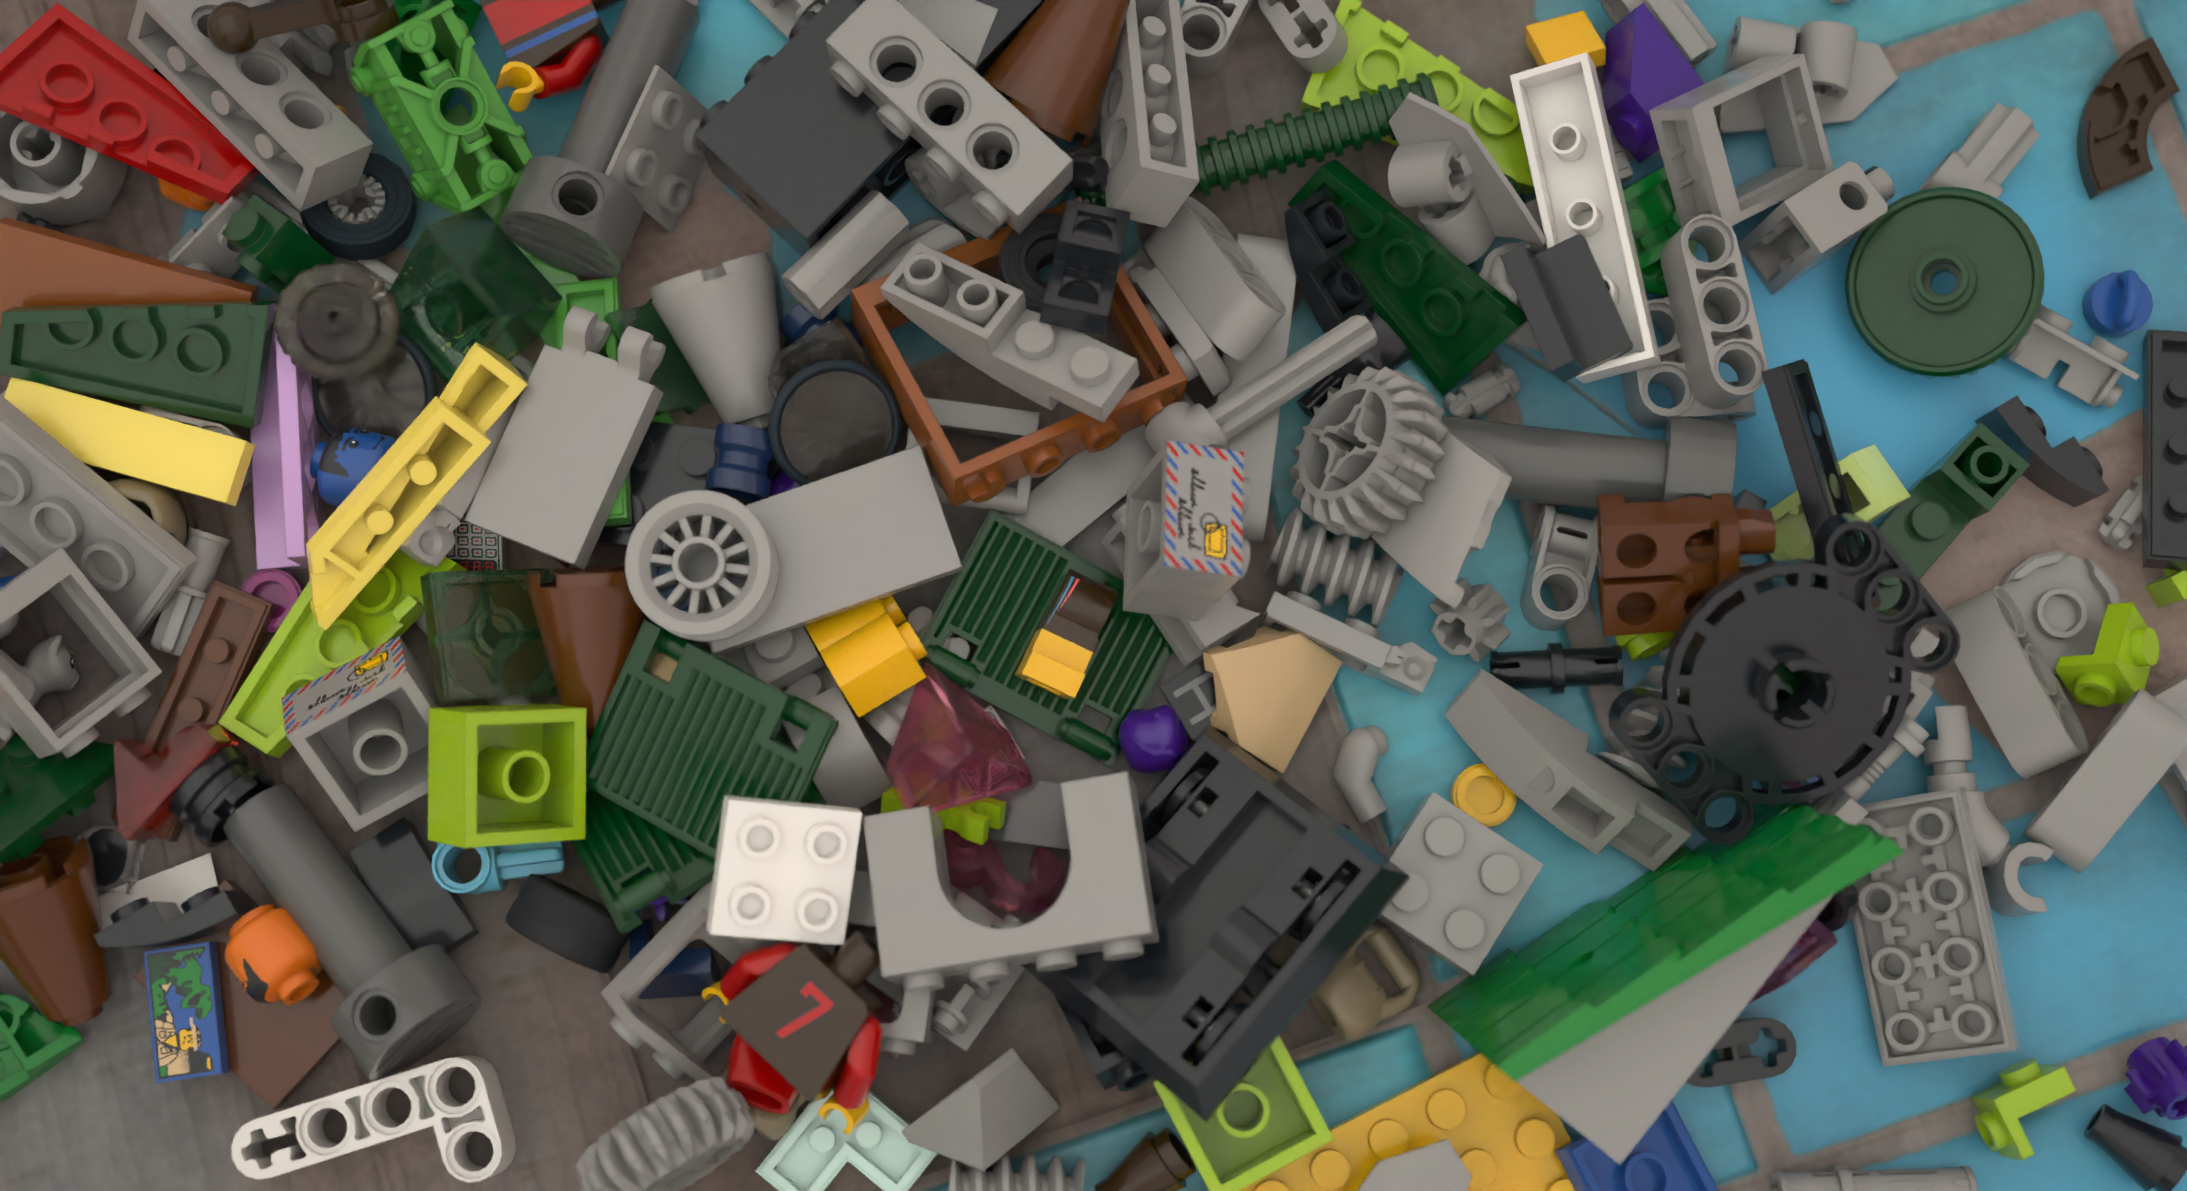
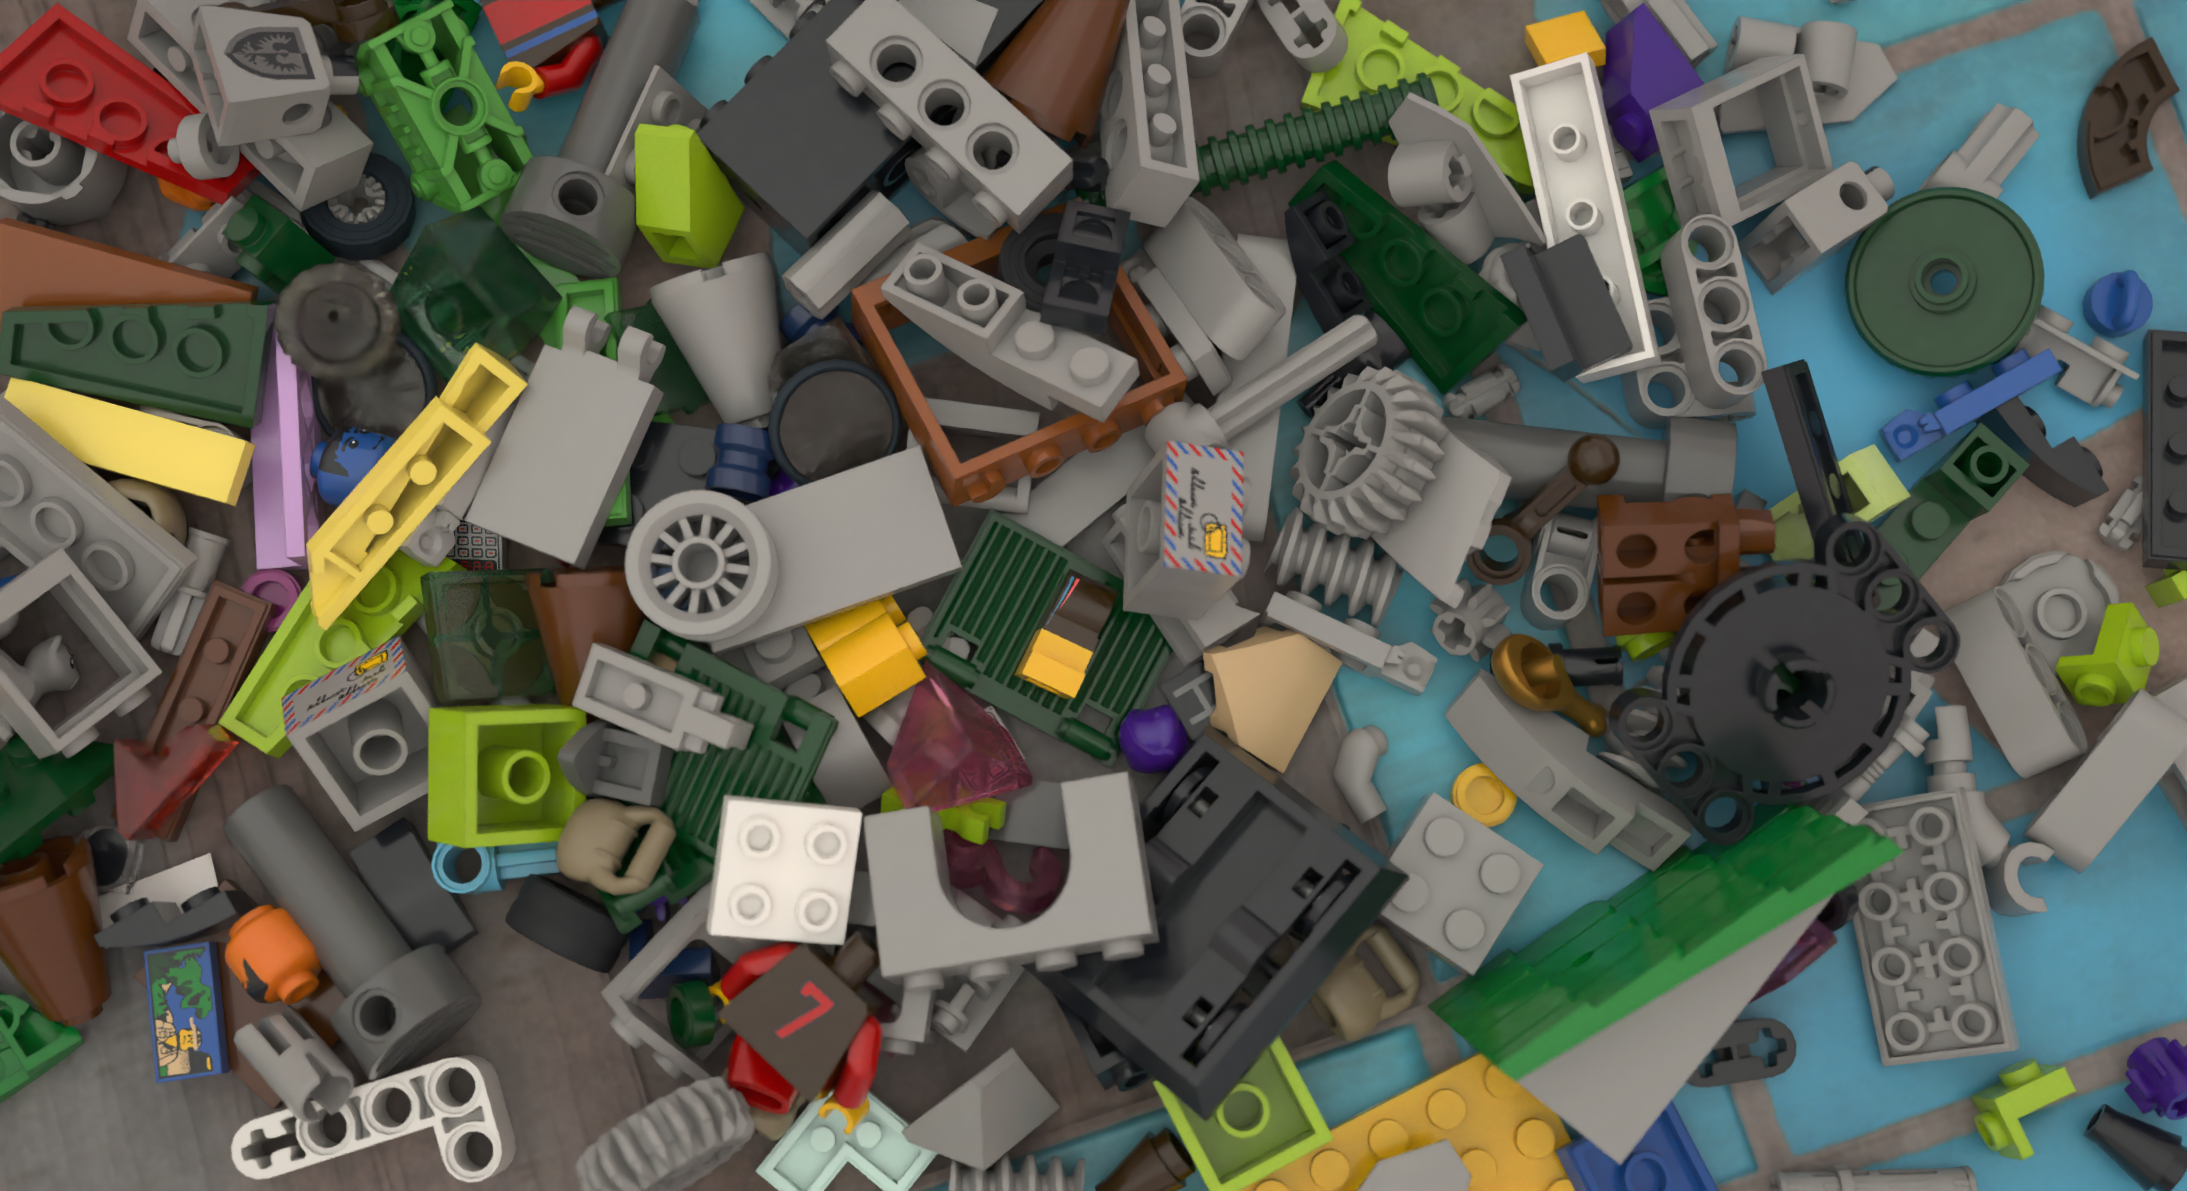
(198, 149): none -> light grey tile
(215, 792): black wheel -> none
(264, 74): none -> light grey torso
(296, 1063): none -> light grey arm
(600, 837): none -> dark tan piece
(616, 764): none -> dark grey tile
(656, 702): none -> light grey hinge
(682, 197): none -> lime slope
(691, 1014): none -> dark green tile
(1540, 683): none -> pearl gold piece
(1590, 462): none -> dark brown piece
(1962, 405): none -> blue hinge

